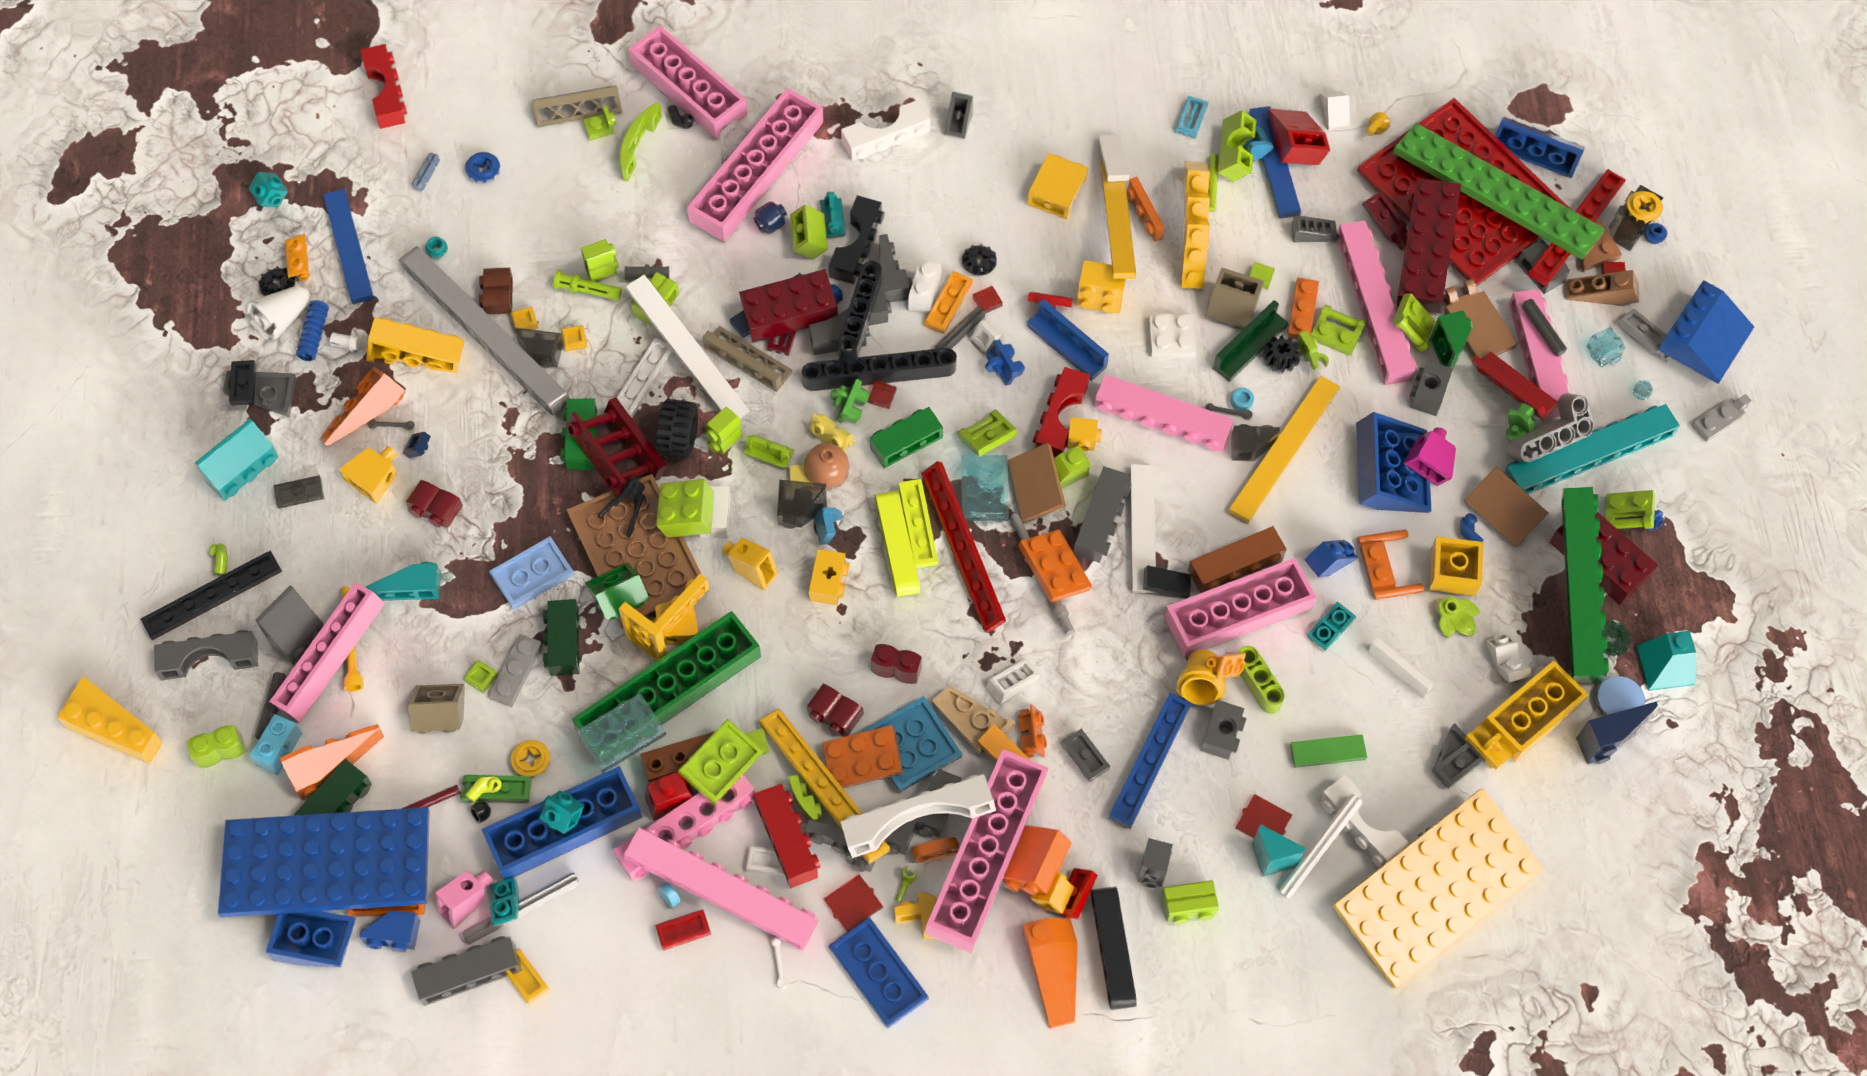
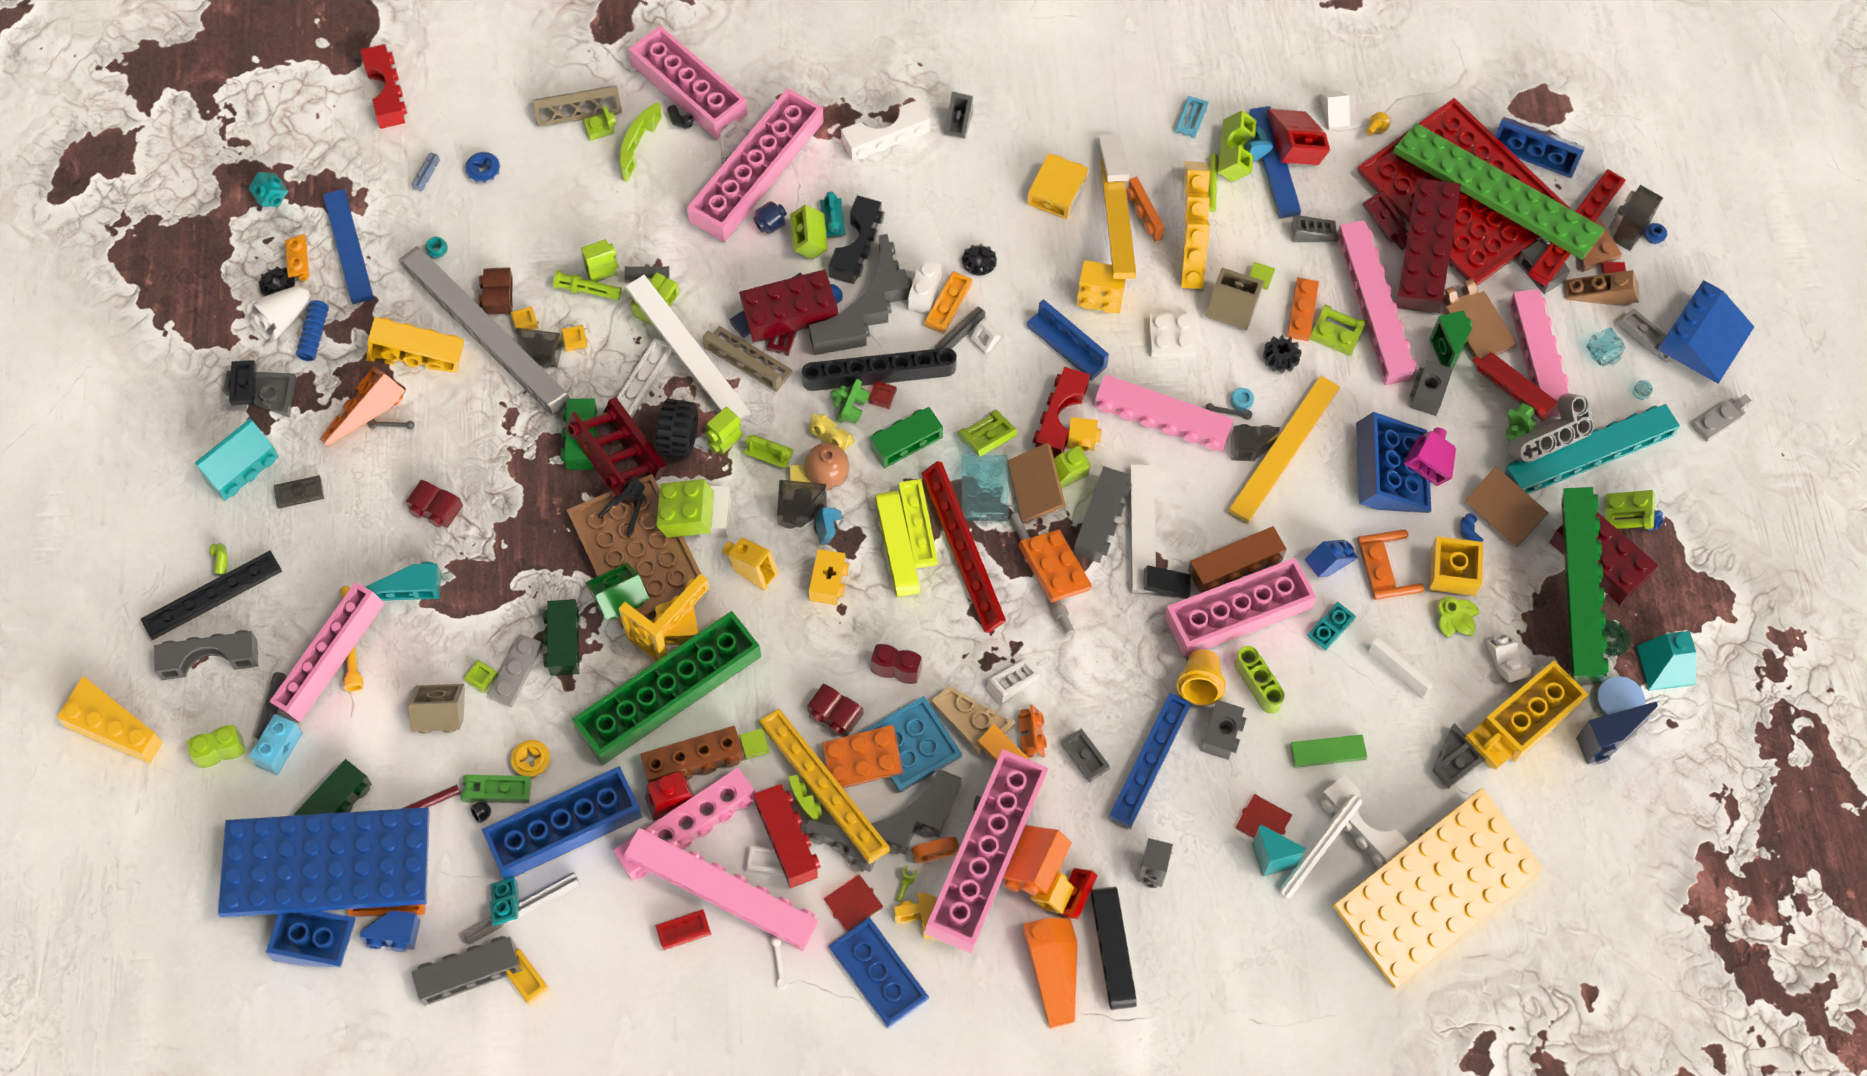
(289, 625): dark grey slope -> none
(311, 766): wedge -> none
(345, 341): white pin -> none
(371, 472): yellow torso -> none
(417, 445): dark blue plate -> none
(462, 897): bright pink torso -> none
(483, 785): neon yellow arm -> none
(531, 573): light blue tile -> none
(561, 811): teal brick -> none
(621, 733): clear light blue plate -> none
(669, 895): medium azure tile -> none
(720, 761): lime tile -> none
(857, 320): black beam -> none
(966, 798): white arch -> none
(988, 299): clear red tile -> none
(1001, 362): blue hips -> none
(1053, 300): red plate -> none
(1190, 901): lime brick -> none
(1227, 665): light orange hinge -> none
(1249, 342): dark green fence -> none
(1309, 350): lime plate -> none
(1414, 321): lime plate -> none
(1544, 327): dark grey axle -> none
(1645, 199): yellow gear -> none

